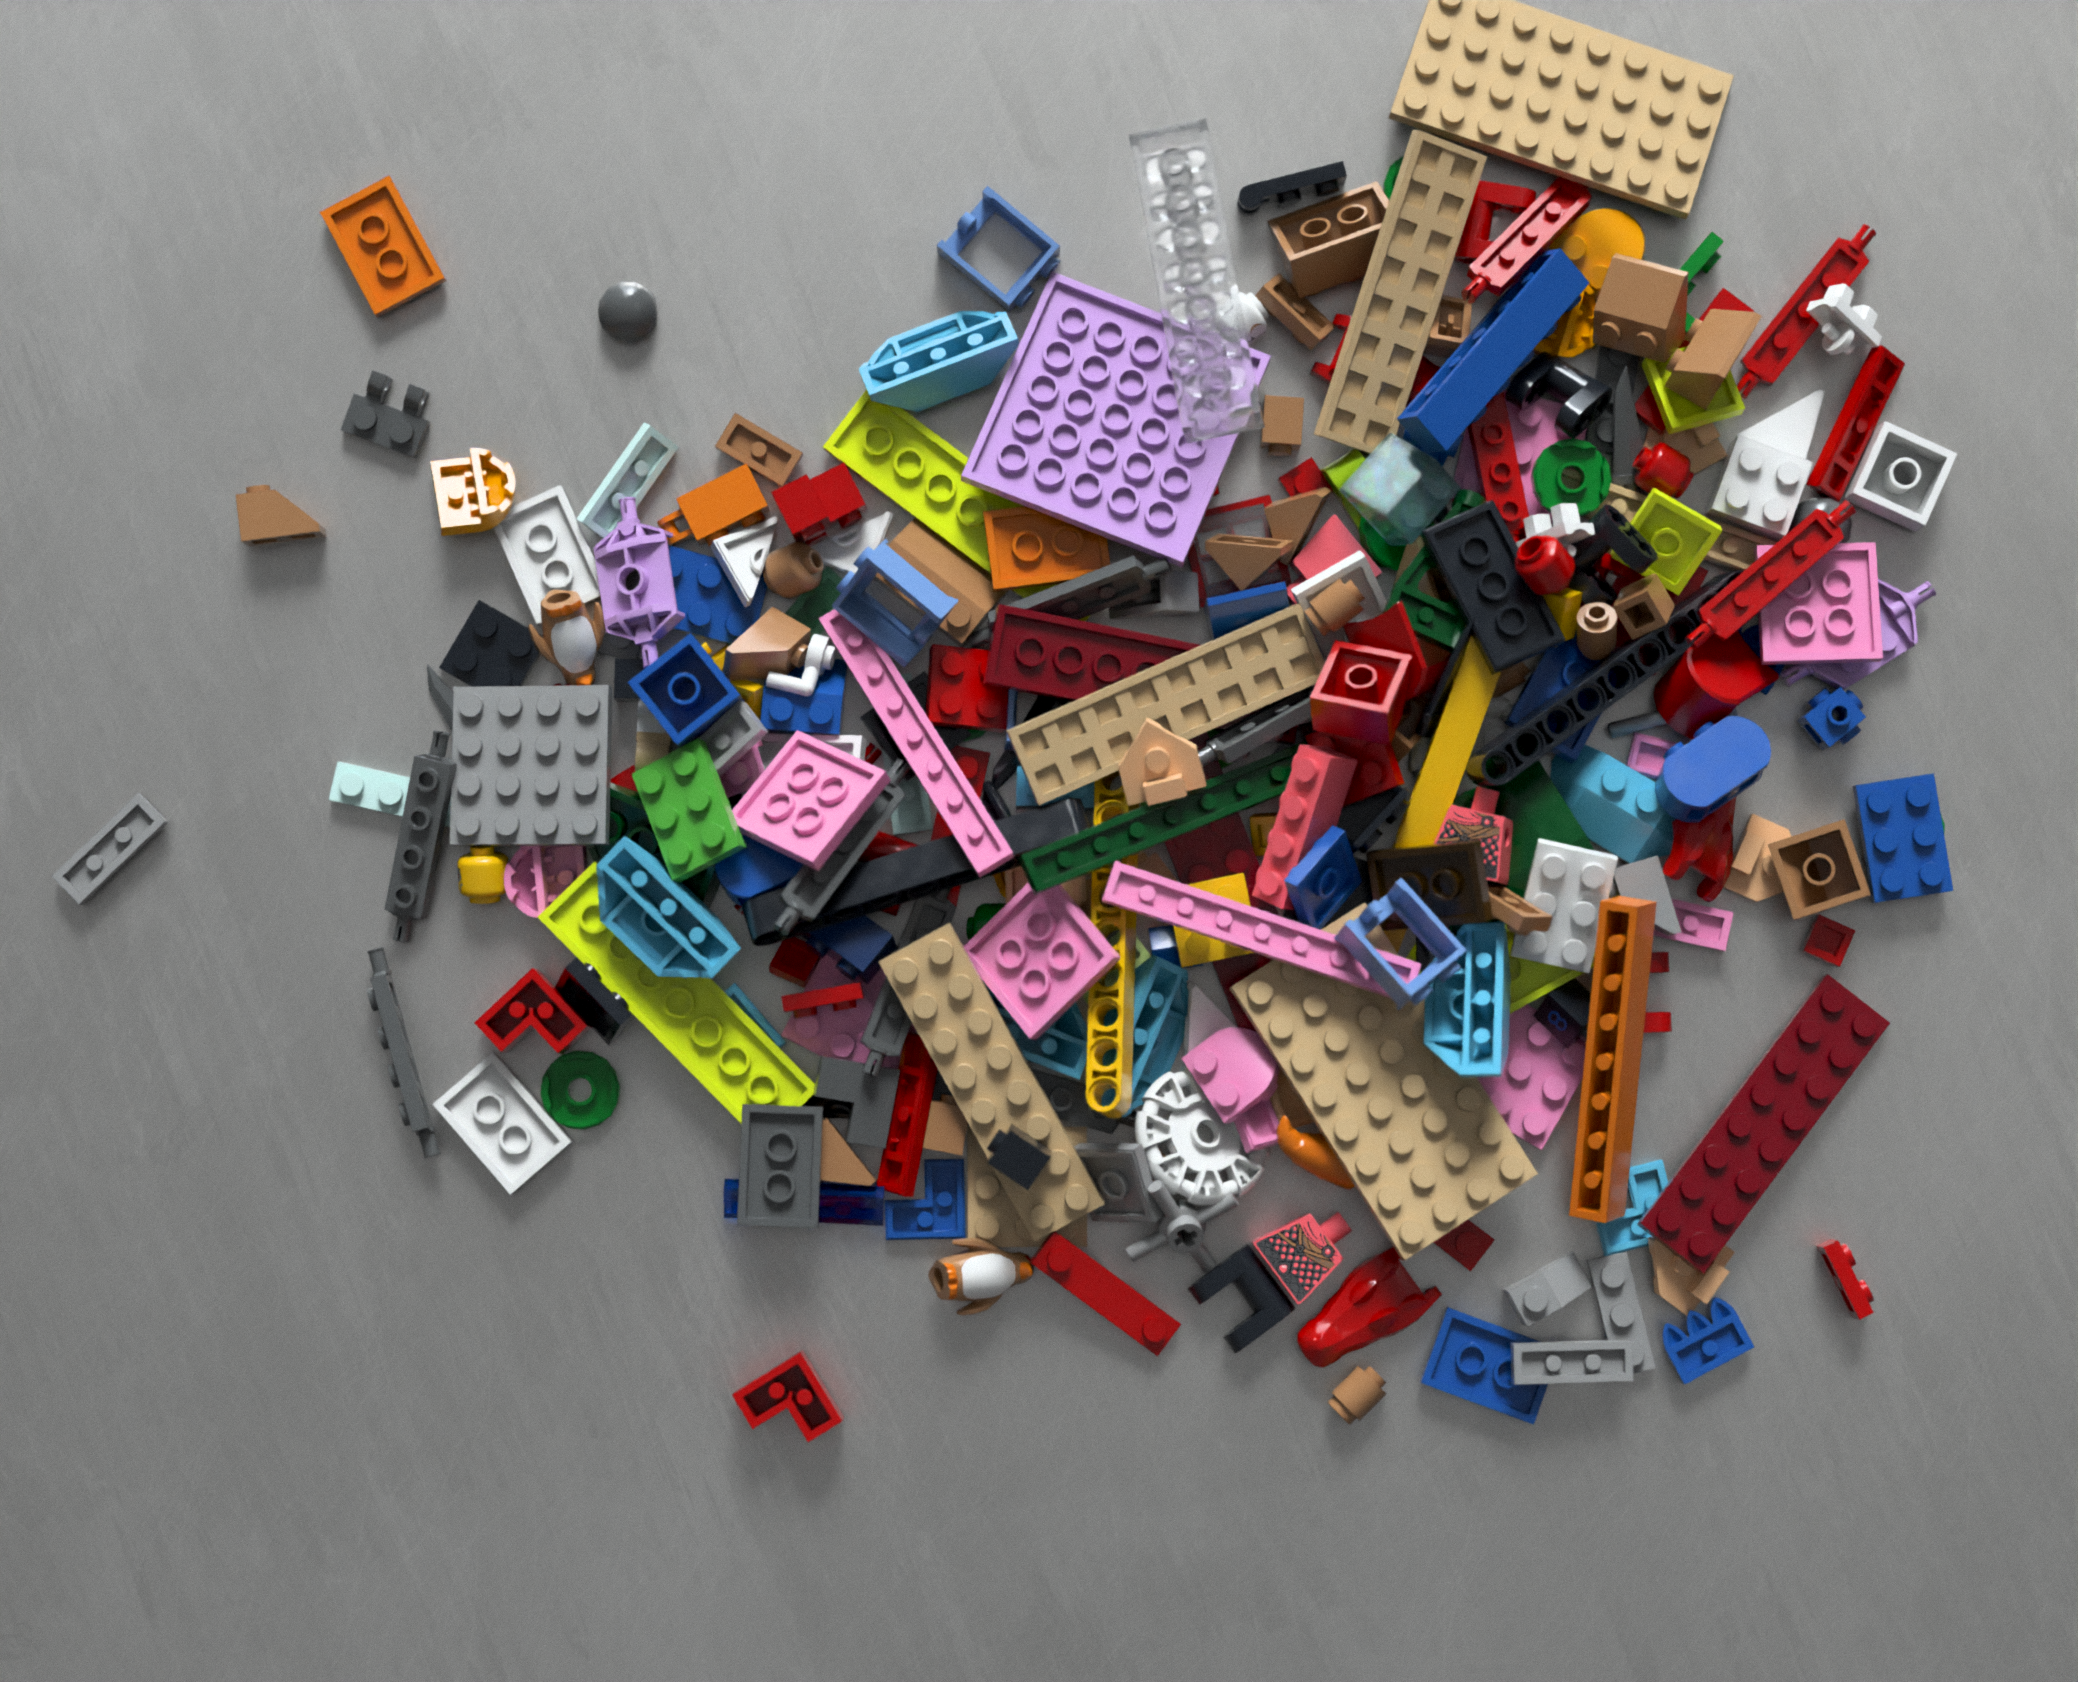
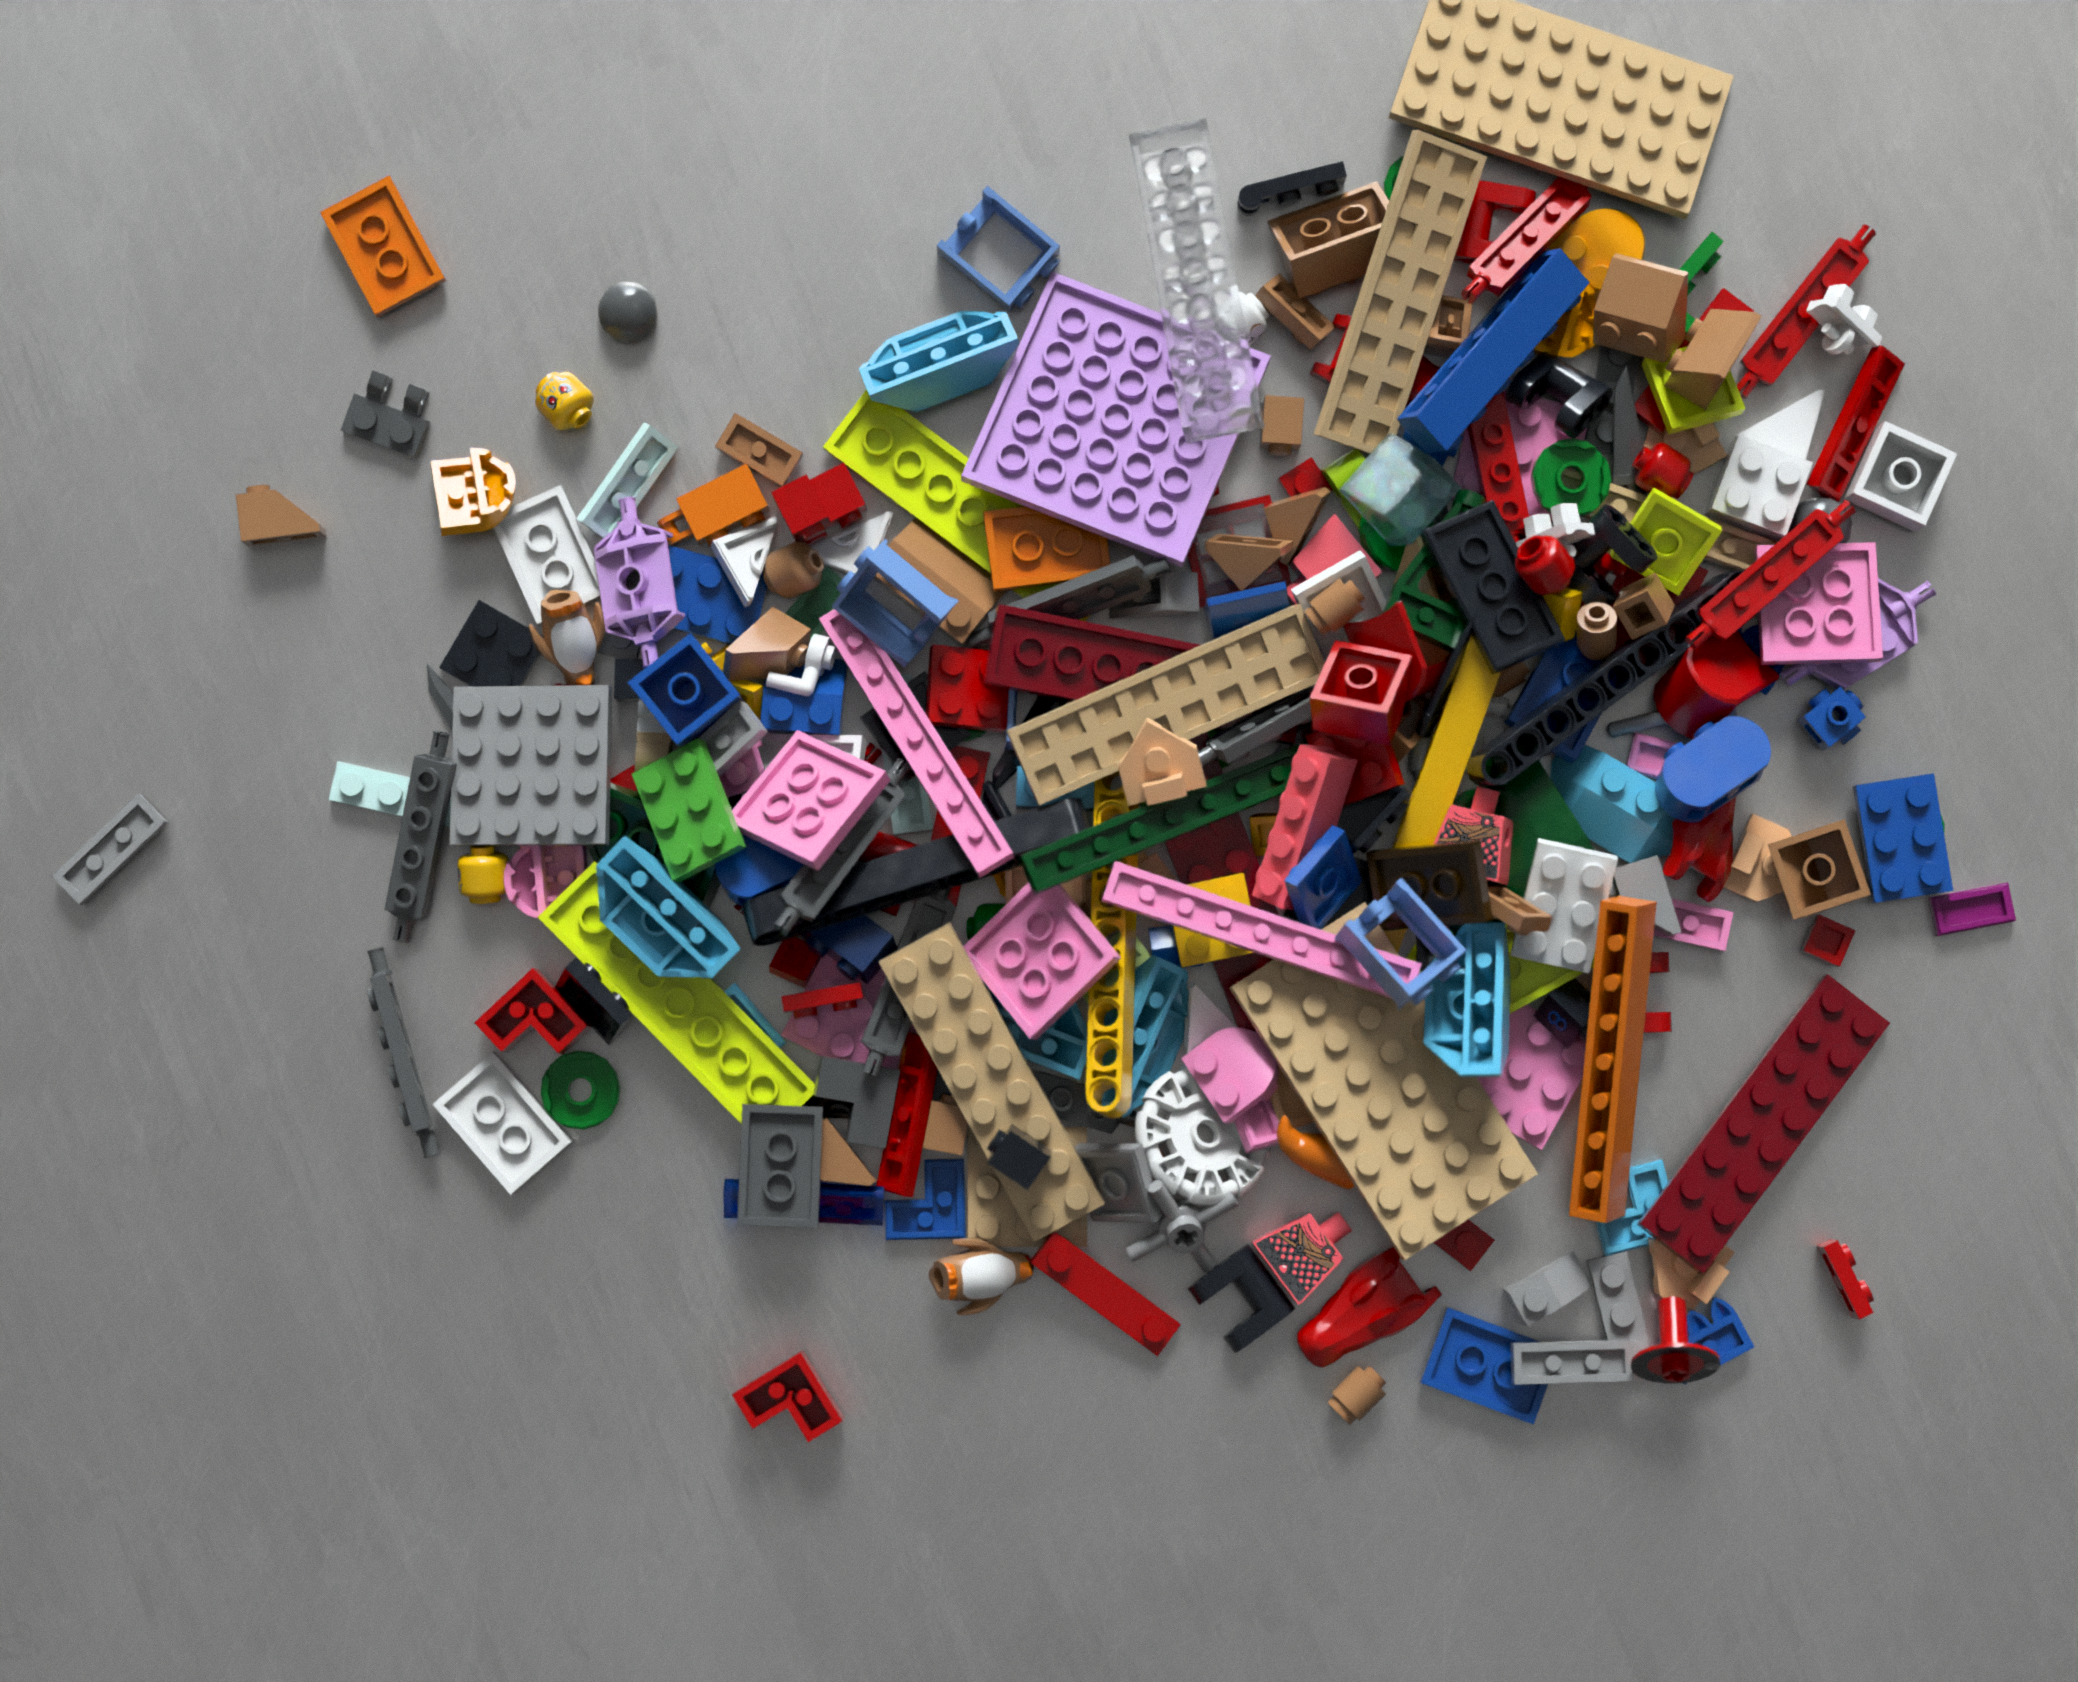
(564, 400): none -> yellow head
(1674, 1358): none -> red piece
(1971, 909): none -> magenta tile

